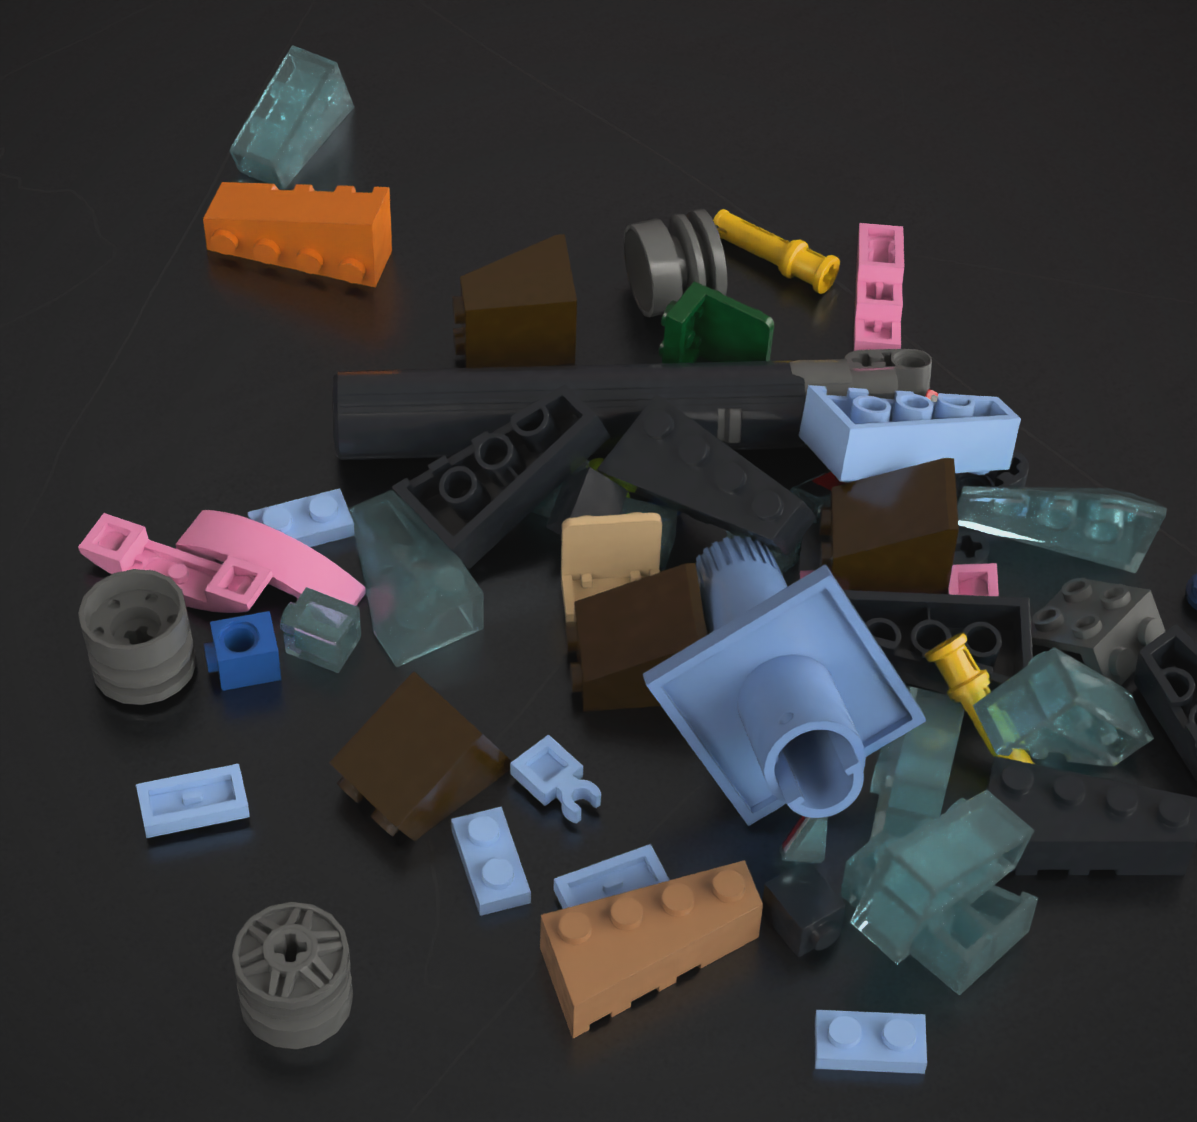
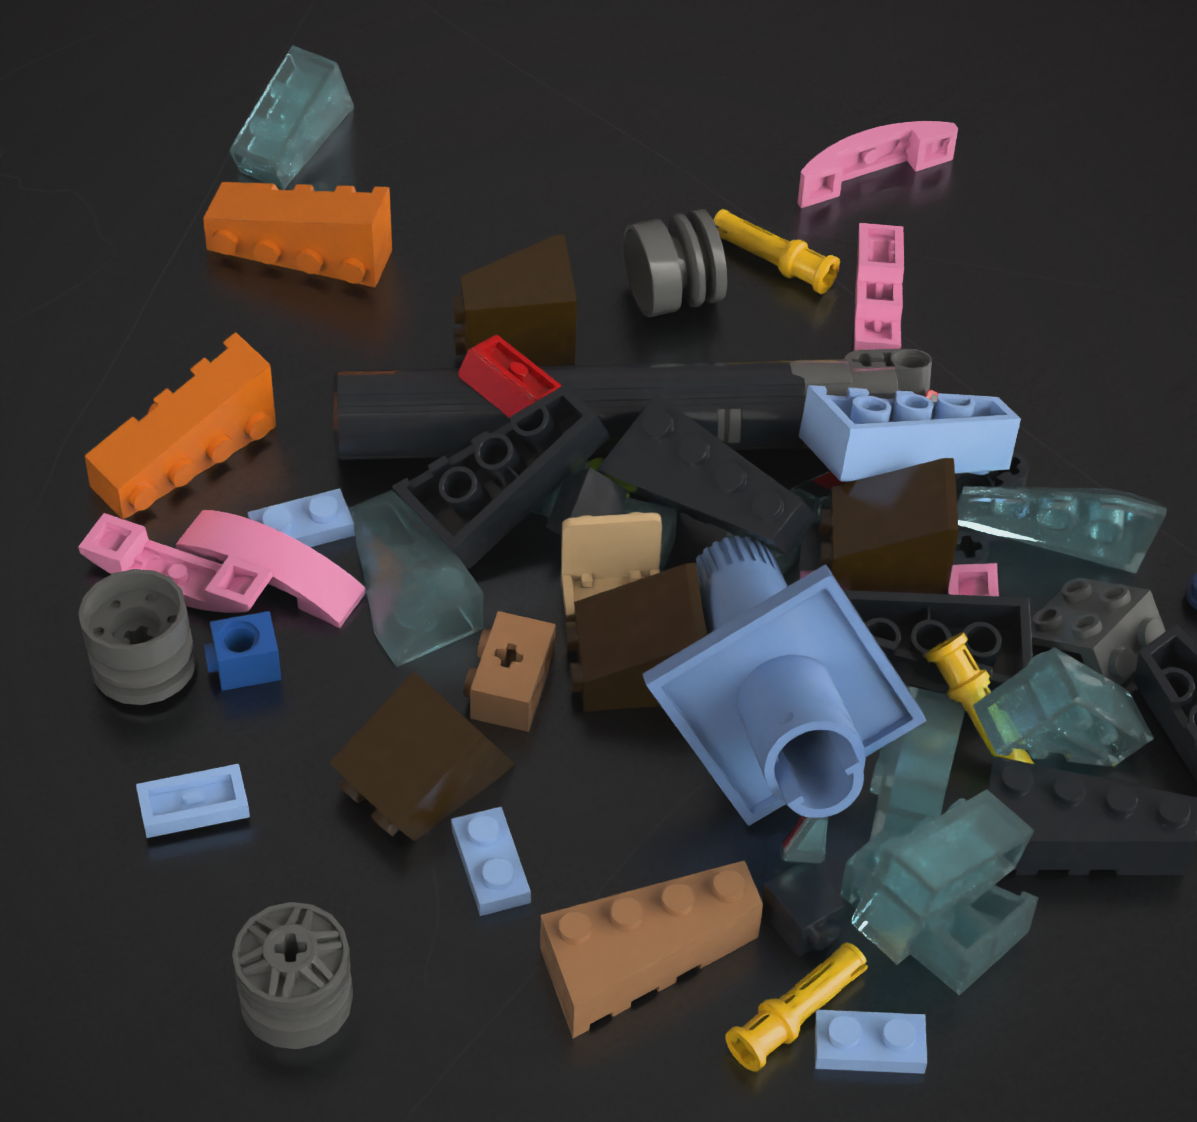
(185, 430): none -> orange wedge
(321, 629): clear light blue brick -> none
(505, 376): none -> red slope
(510, 671): none -> medium nougat brick
(554, 773): light blue plate -> none
(610, 877): light blue plate -> none
(714, 328): dark green bracket -> none
(781, 1018): none -> yellow pin
(917, 142): none -> bright pink slope

